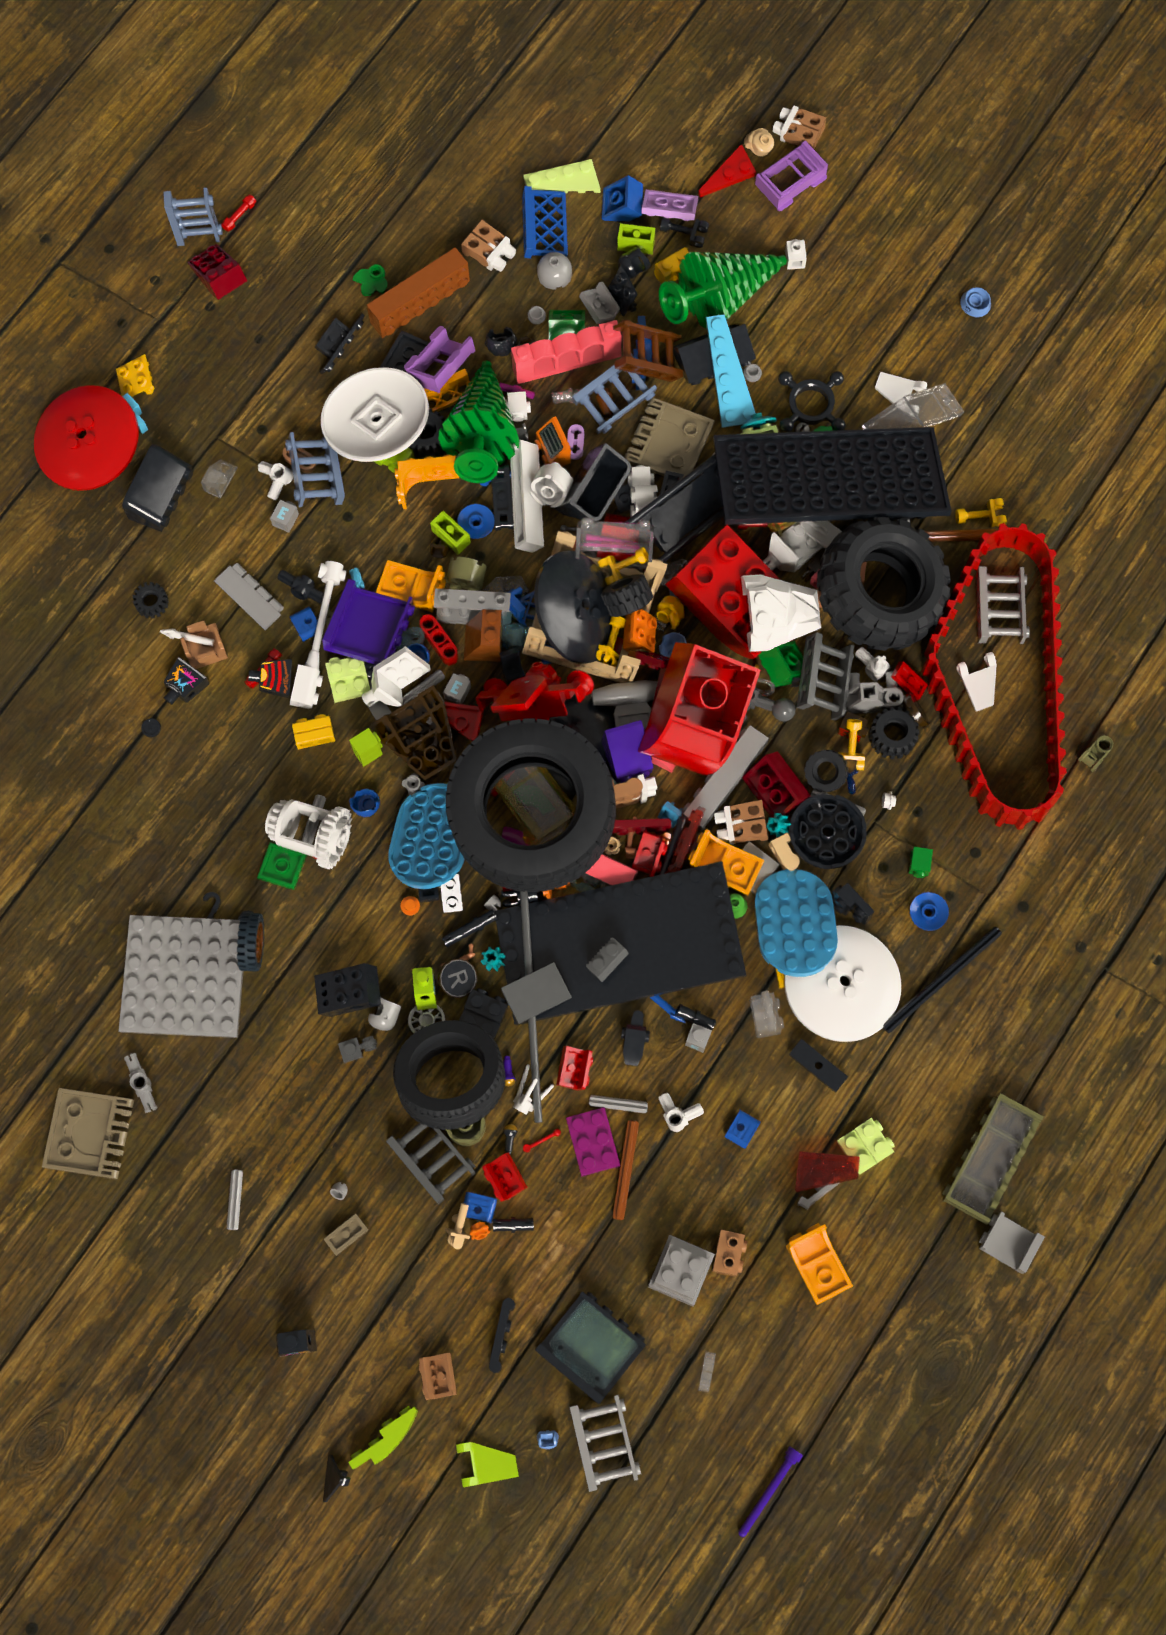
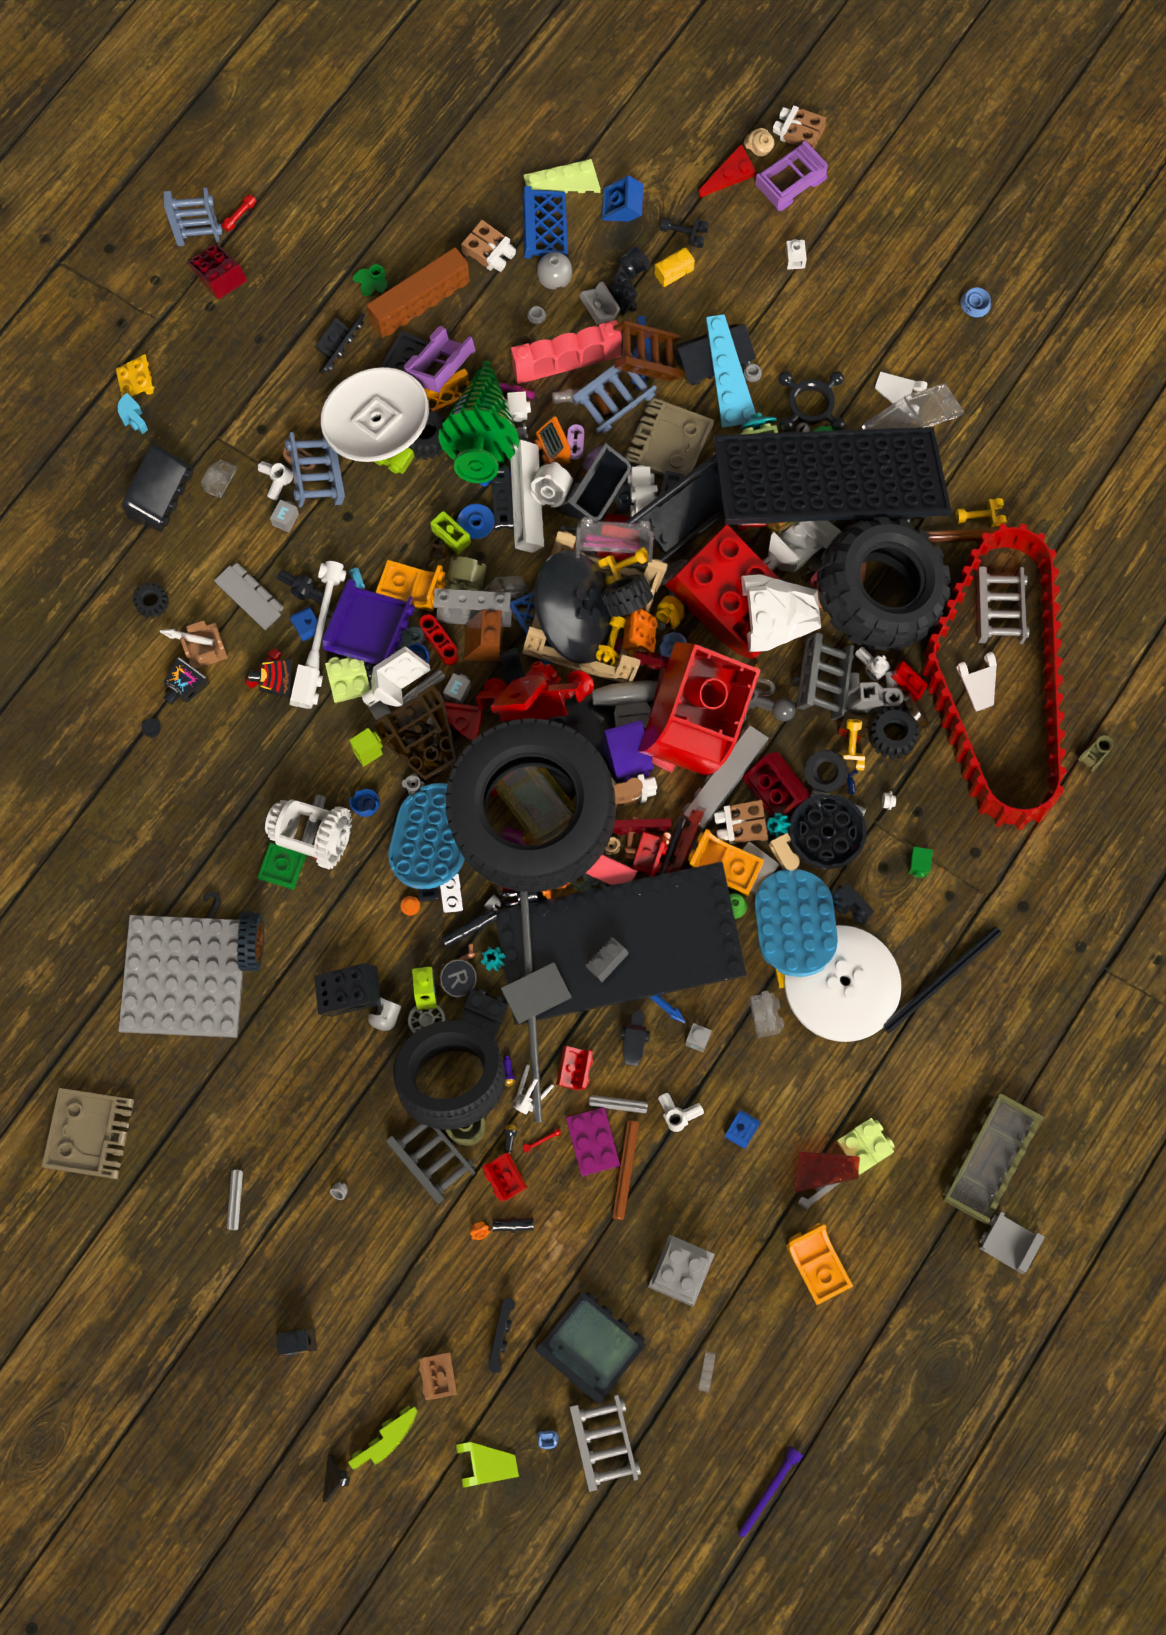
(104, 450): red dish -> none
(145, 1091): light grey pin -> none
(313, 731): yellow brick -> none
(346, 1234): dark tan plate -> none
(352, 1051): dark grey plate -> none
(421, 470): light orange bracket -> none
(456, 1235): tan arm -> none
(480, 1207): blue piece -> none
(500, 343): black hair -> none
(514, 636): clear light blue brick -> none
(517, 606): blue bracket -> none
(565, 322): green slope -> none
(636, 236): lime brick -> none
(669, 205): lavender plate -> none
(671, 812): dark azure tile -> none
(695, 1017): black pin -> none
(715, 284): green plant -> none
(729, 1252): medium nougat brick -> none
(782, 663): green slope -> none
(808, 1057): black tile -> none
(933, 903): blue dish -> none

